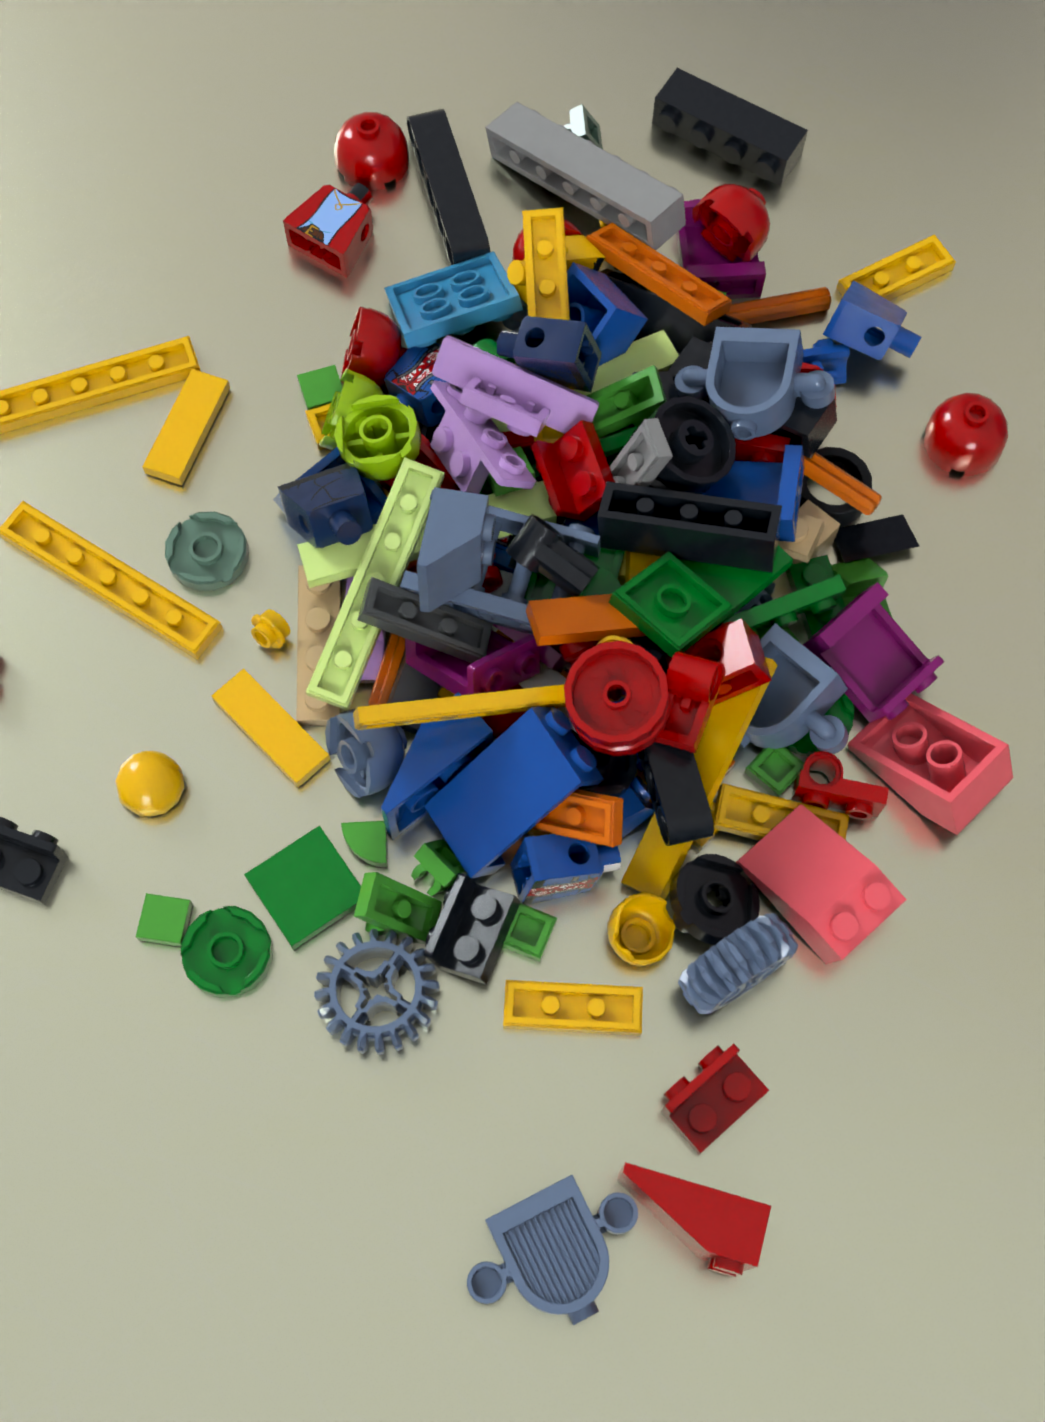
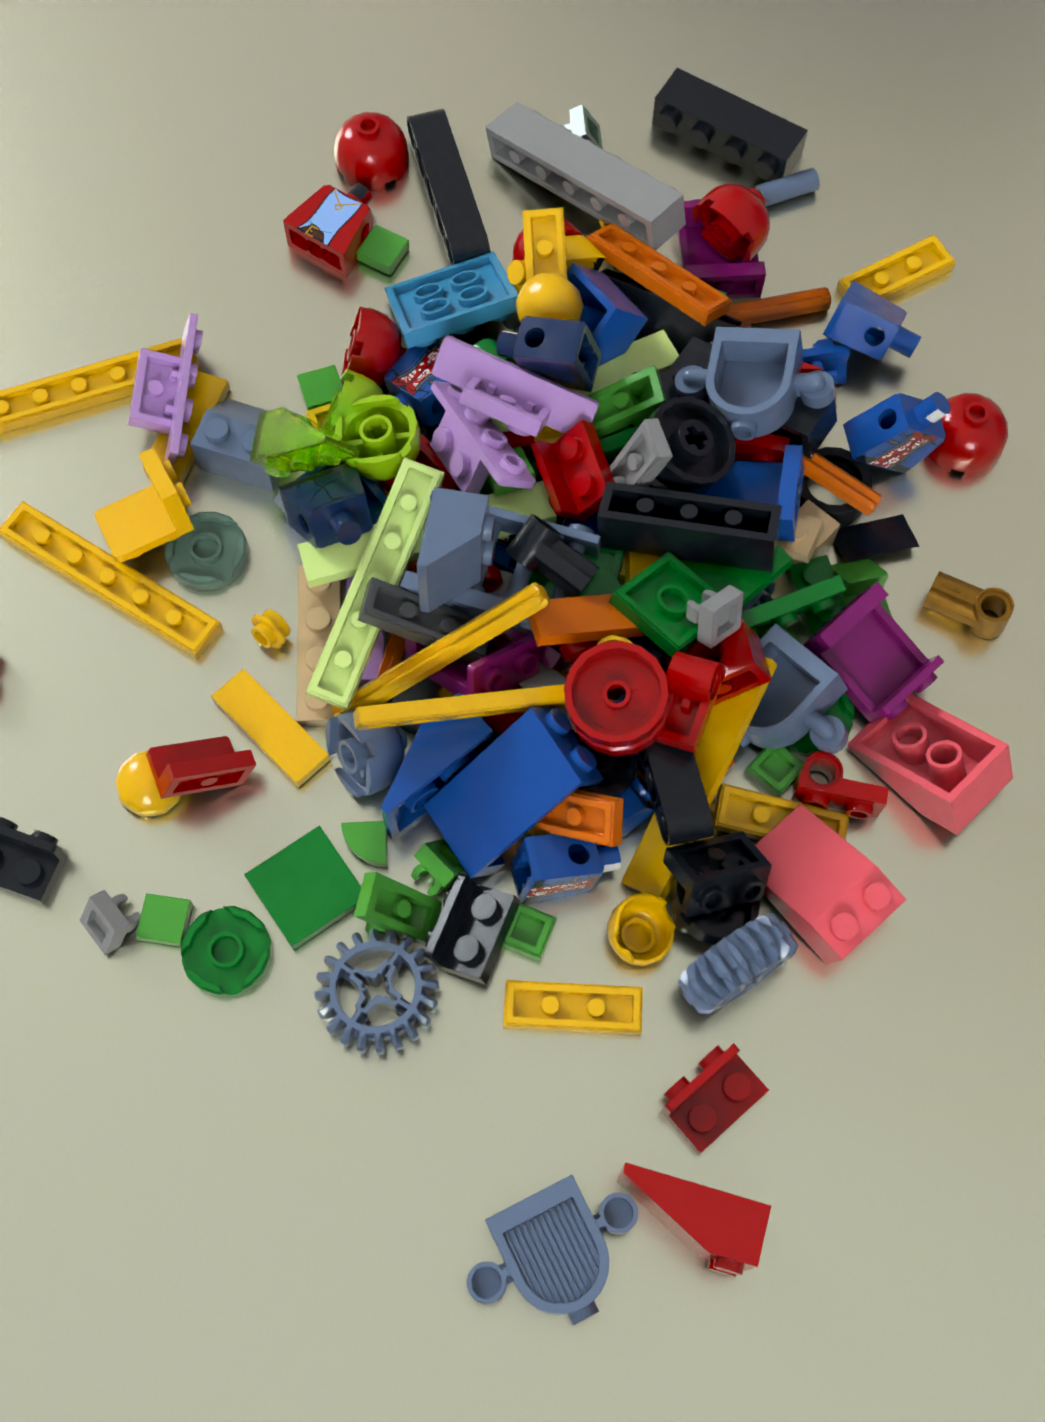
(106, 921): none -> light grey tile
(147, 516): none -> yellow bracket
(162, 388): none -> lavender bracket
(198, 766): none -> red panel
(226, 442): none -> sand blue slope
(295, 443): none -> clear neon green slope
(382, 250): none -> bright green tile
(451, 647): none -> yellow axle
(549, 297): none -> yellow hair
(717, 615): none -> light grey tile
(718, 872): none -> black bracket
(789, 186): none -> sand blue axle
(898, 431): none -> blue torso
(965, 604): none -> pearl gold piece

